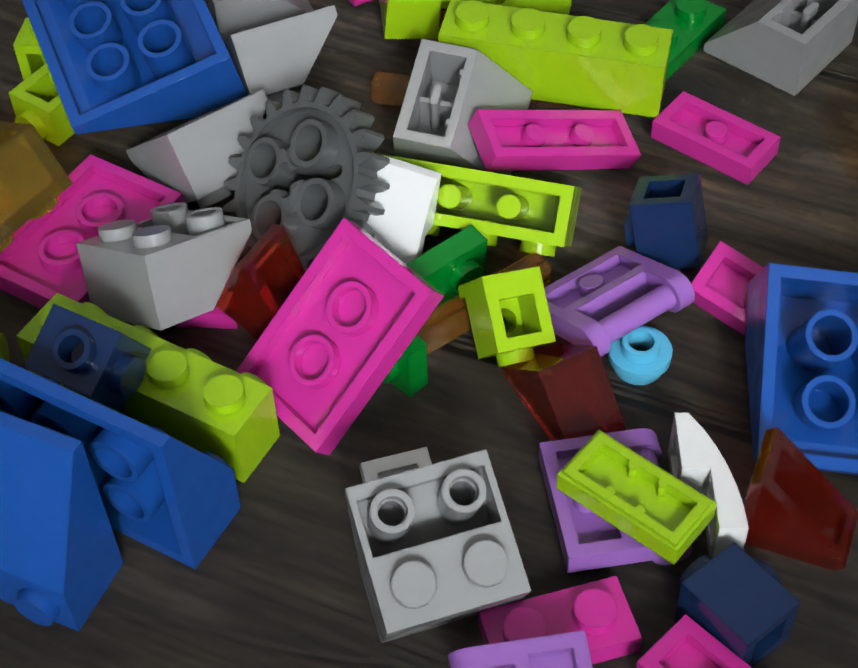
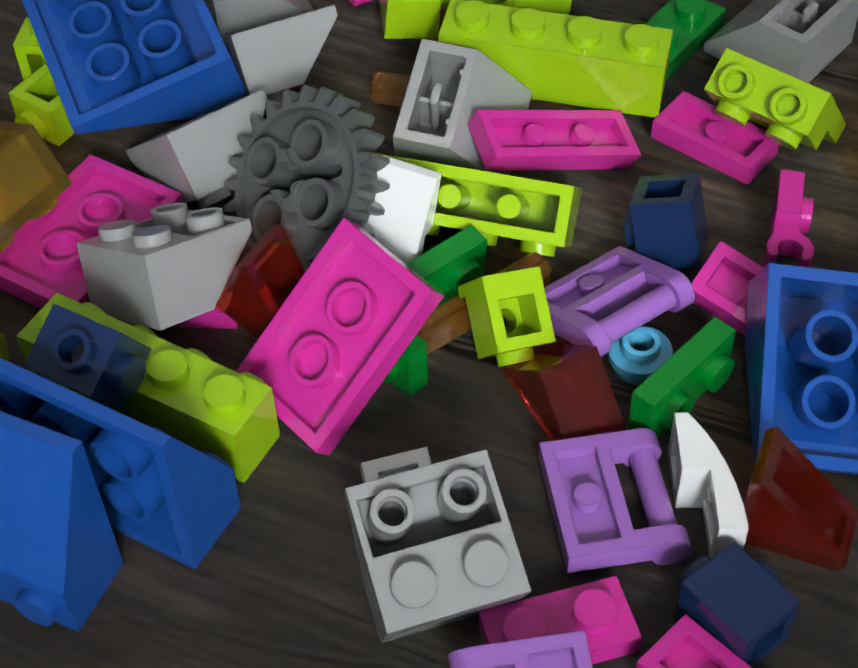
(636, 496): lime plate -> none
(684, 378): none -> green plate
(783, 104): none -> lime plate
(789, 219): none -> dark pink plate

